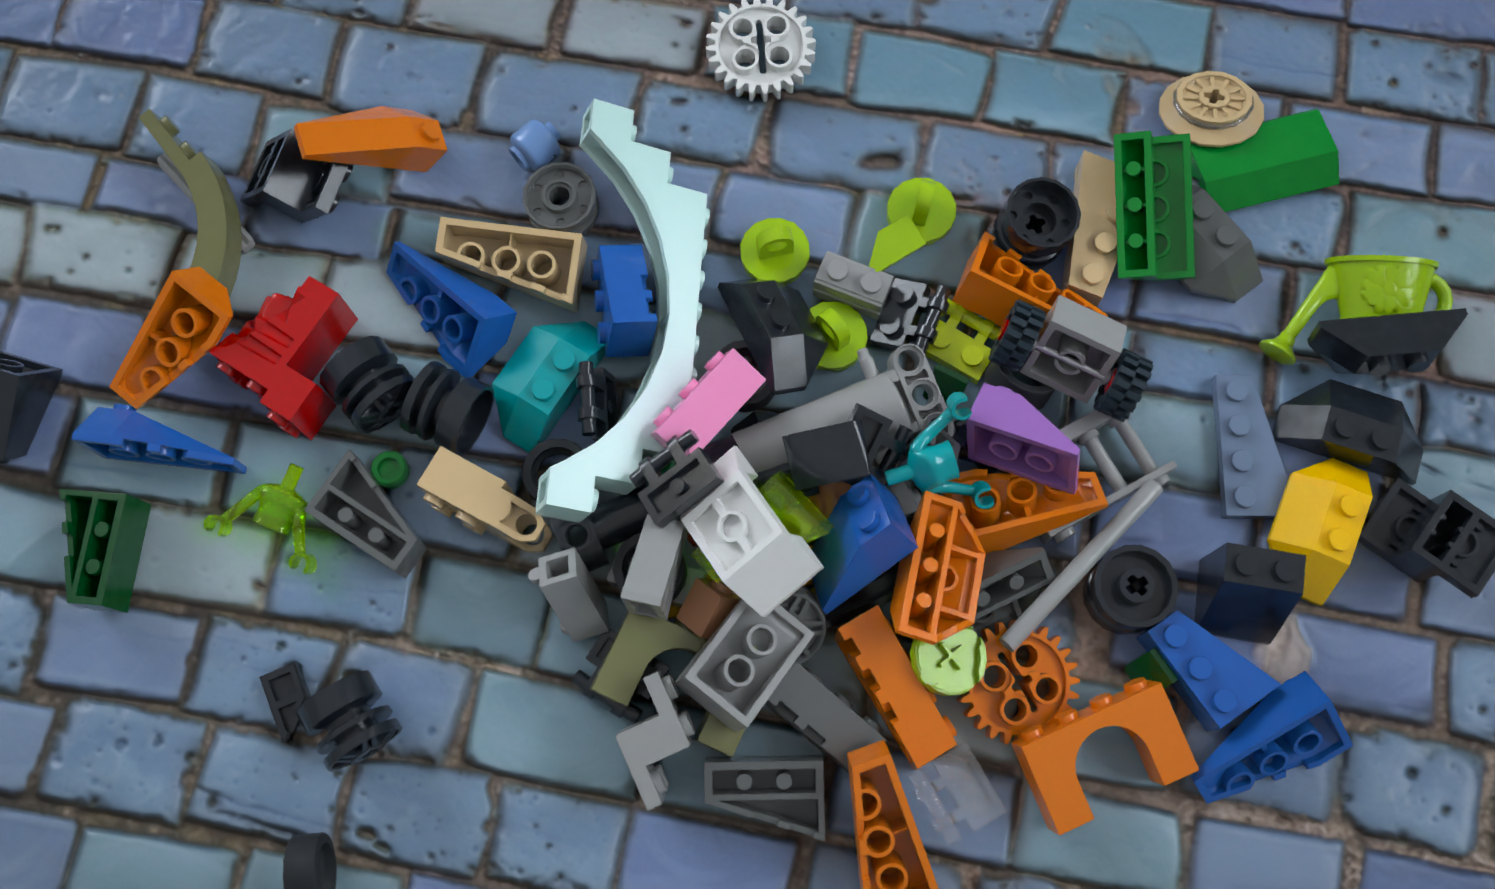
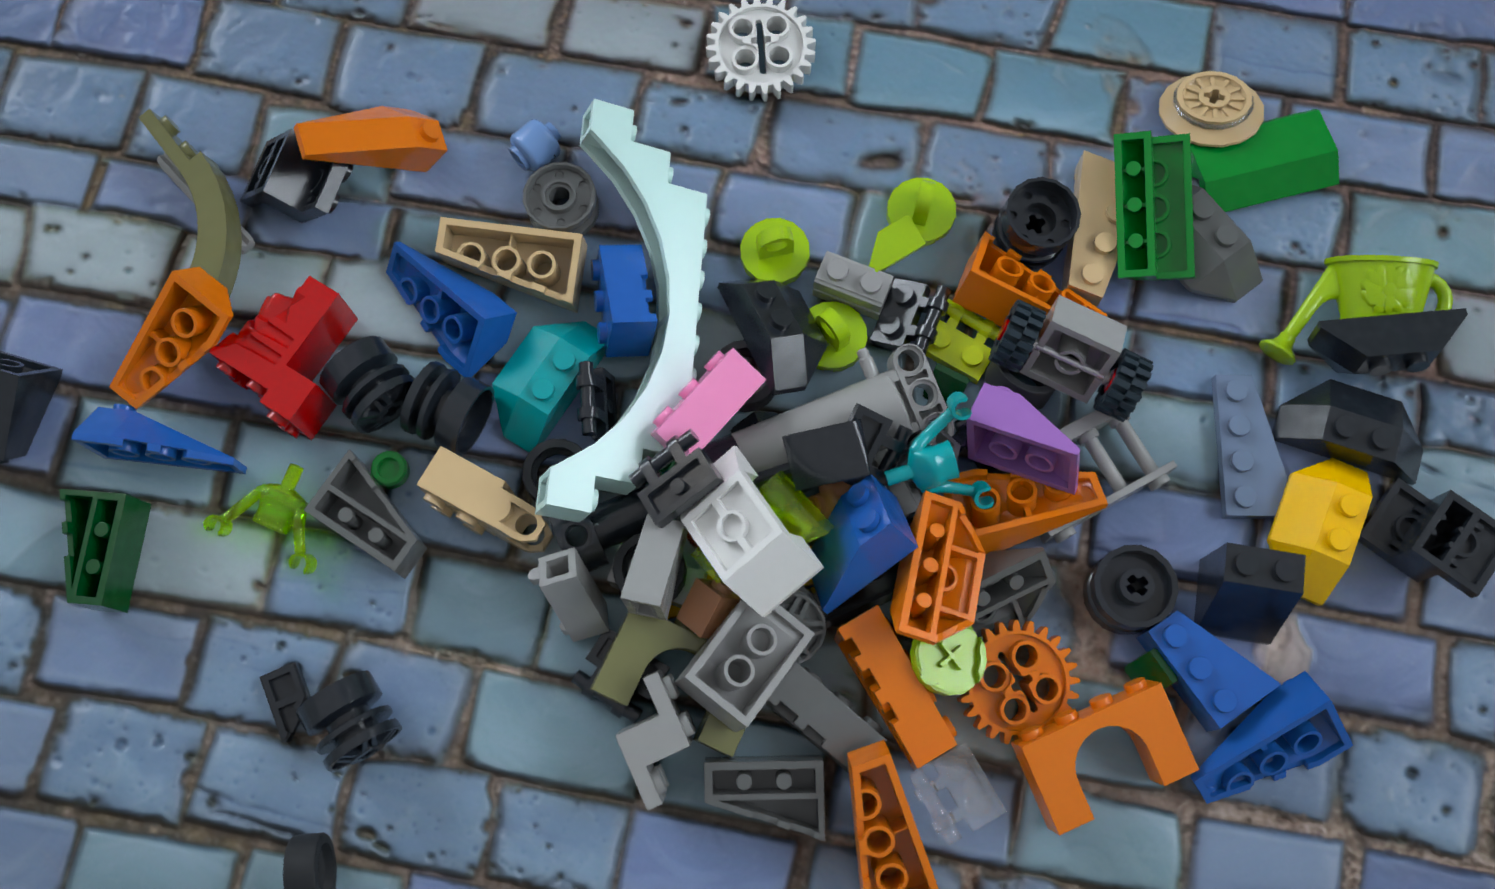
(1080, 565): light grey piece -> none

